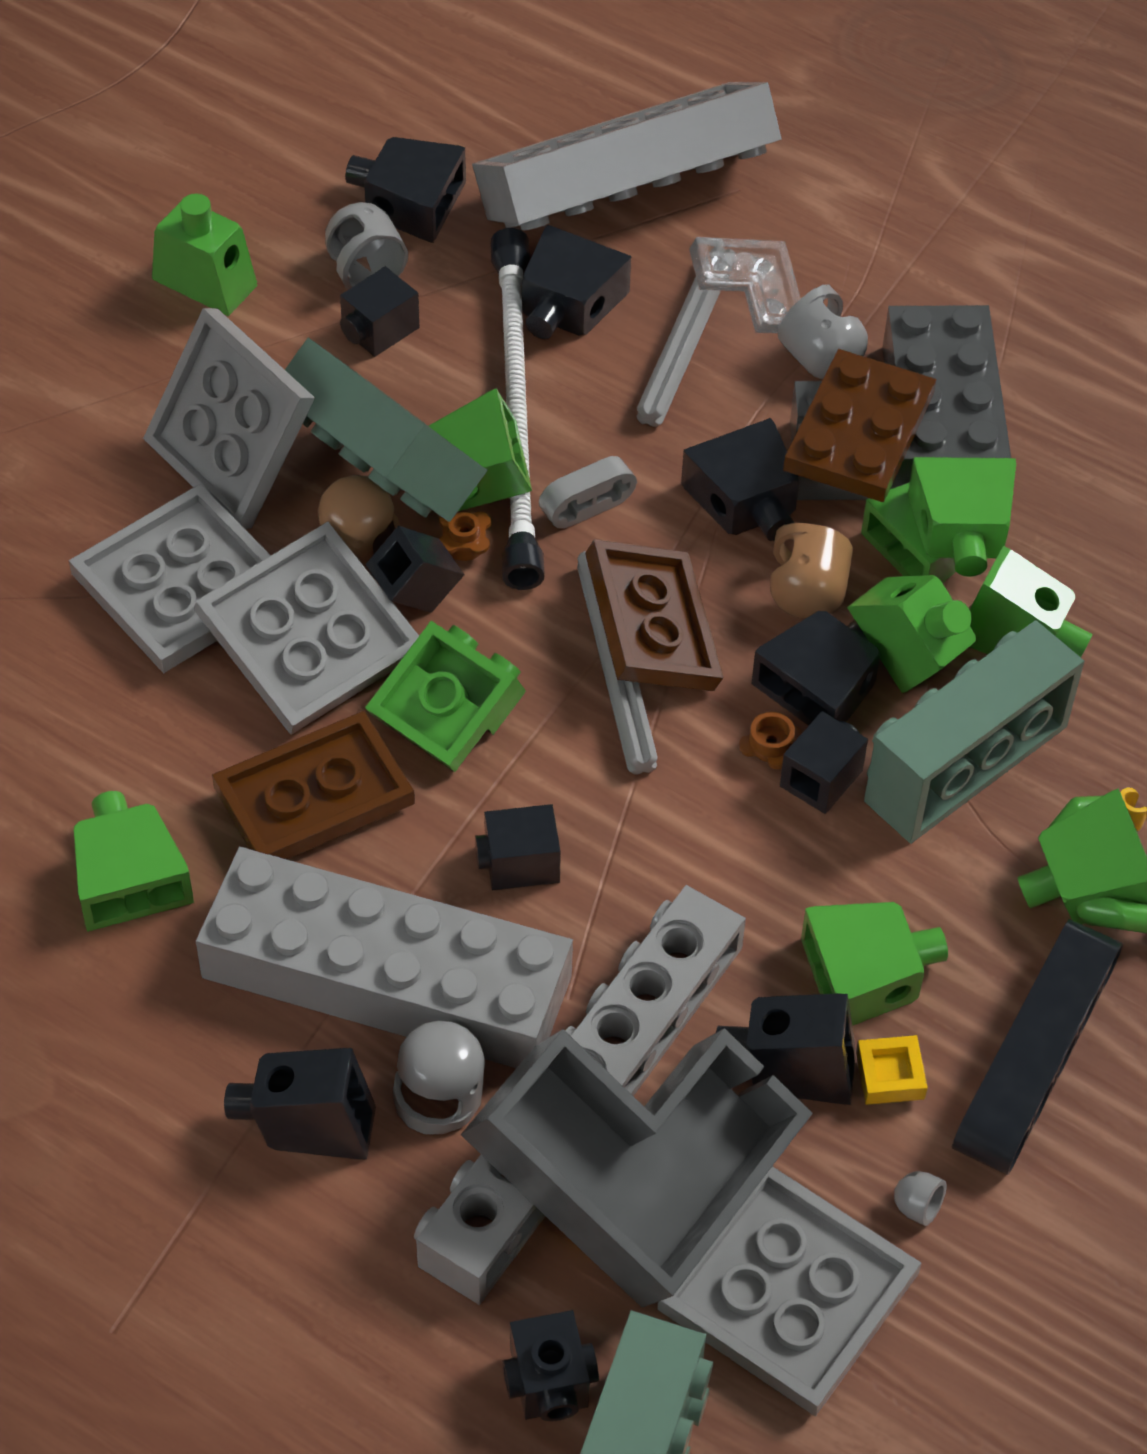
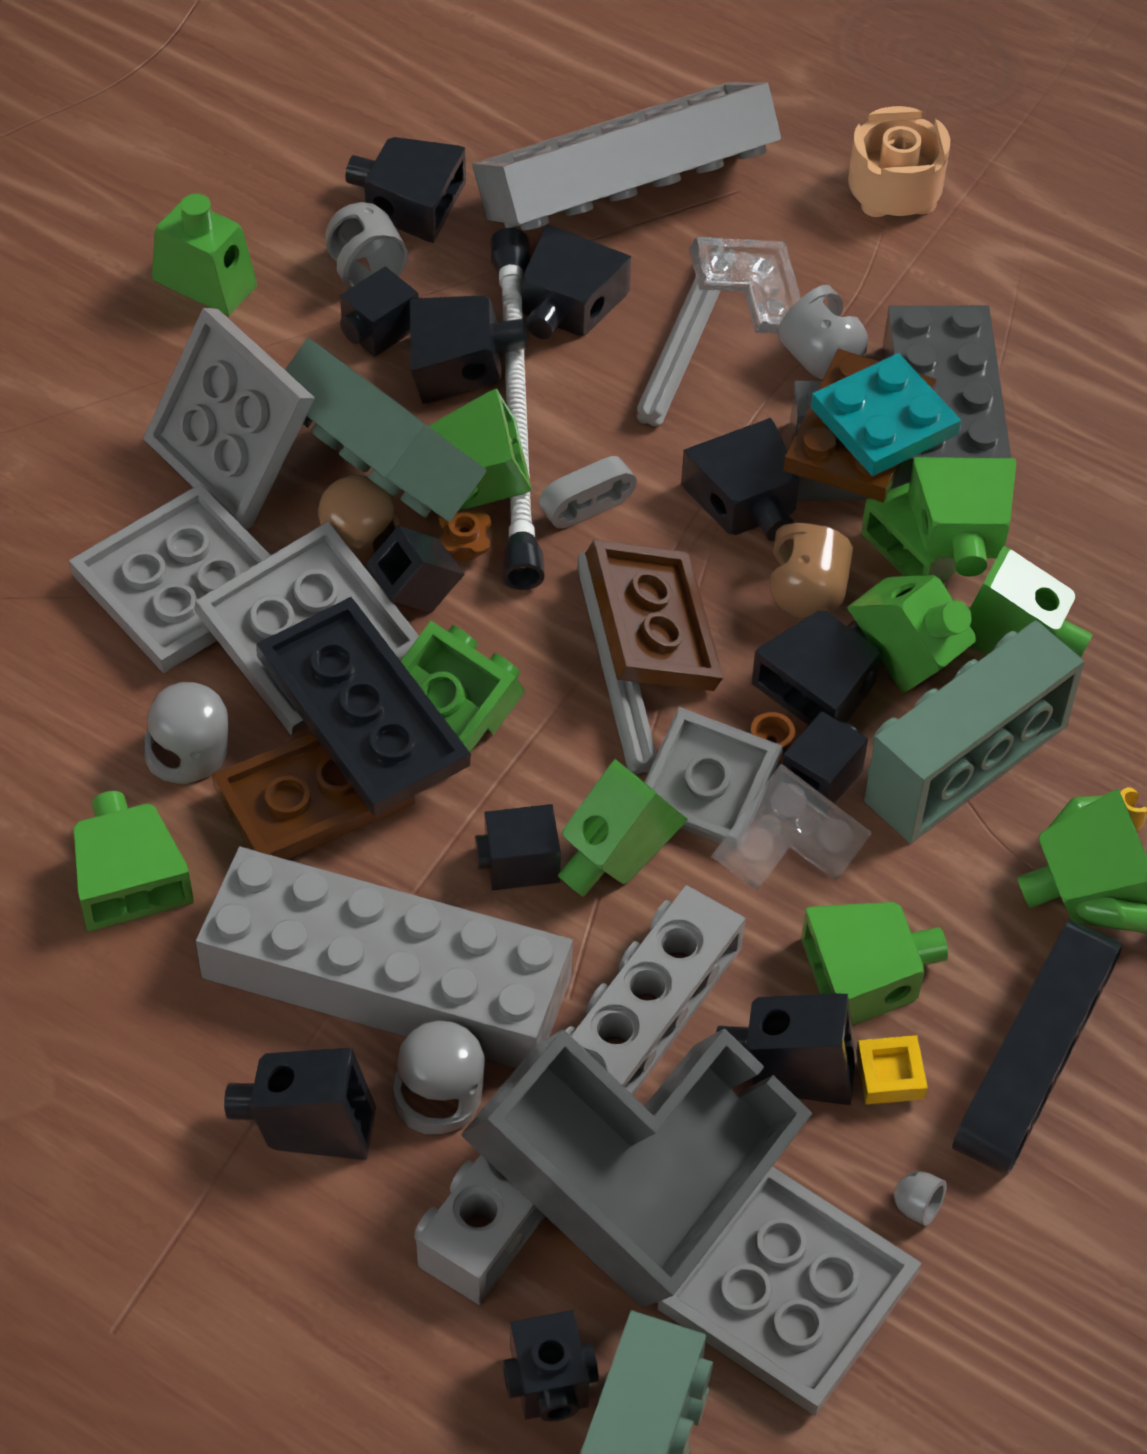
(191, 724): none -> light grey helmet
(363, 706): none -> black plate
(459, 344): none -> black torso
(617, 829): none -> bright green torso
(711, 772): none -> light grey plate
(788, 816): none -> clear plate
(885, 414): none -> teal plate
(898, 162): none -> light nougat brick

